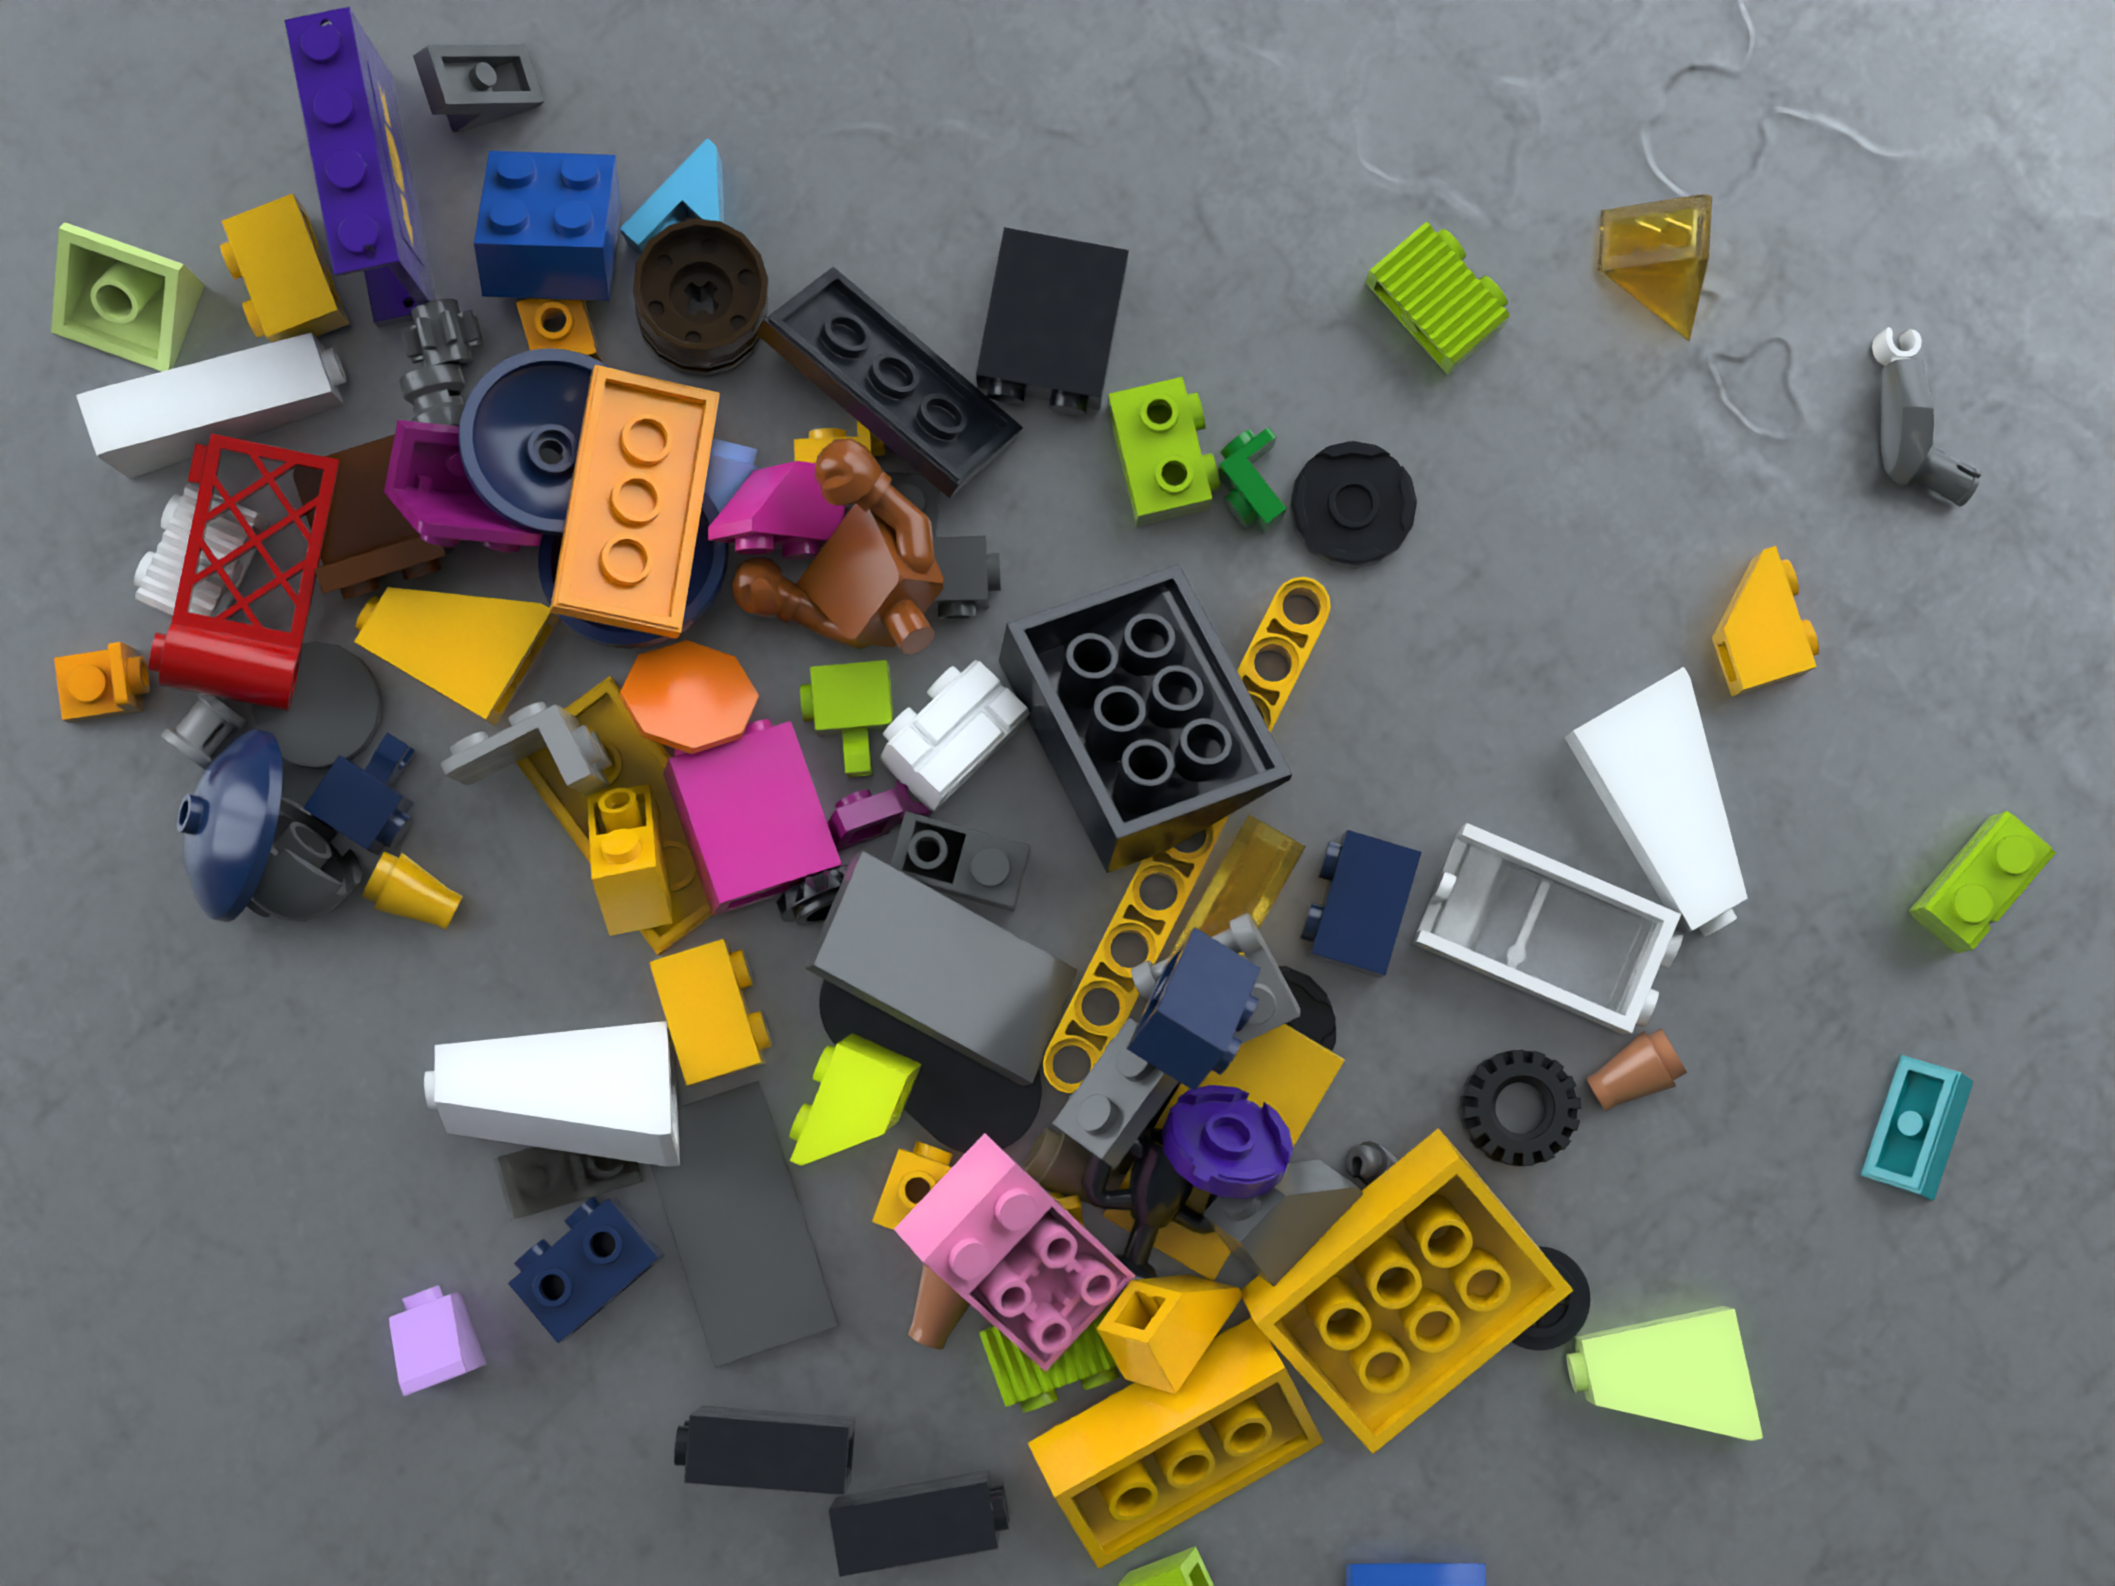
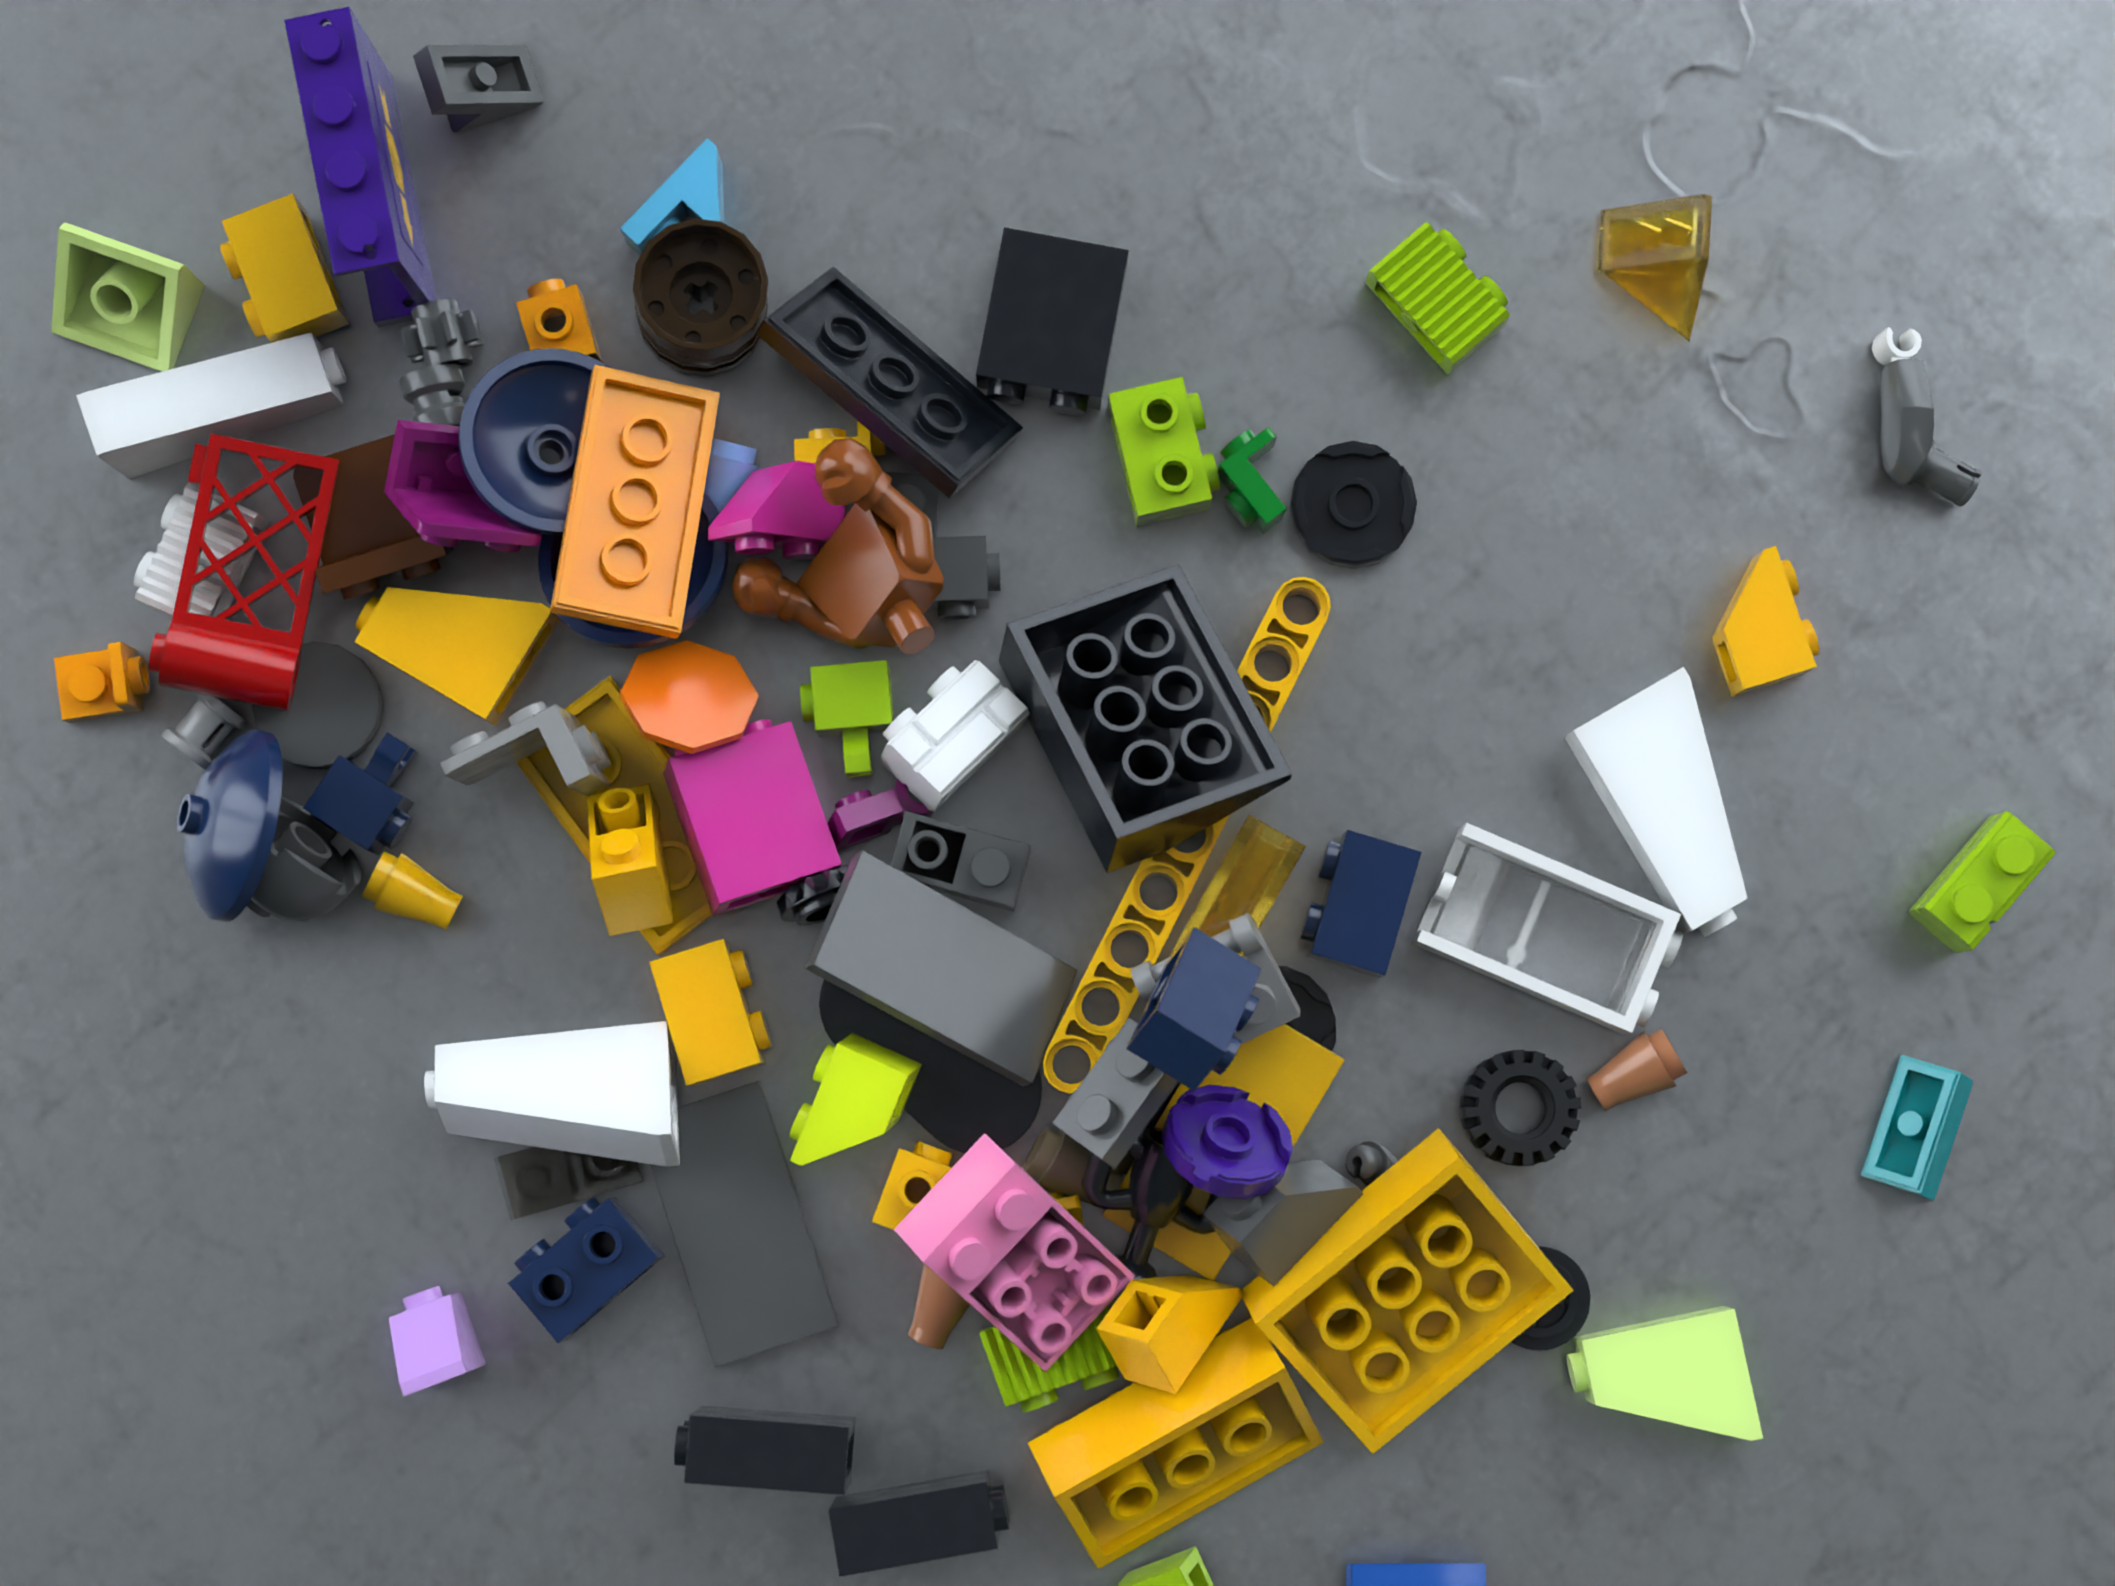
(548, 225): blue brick -> none

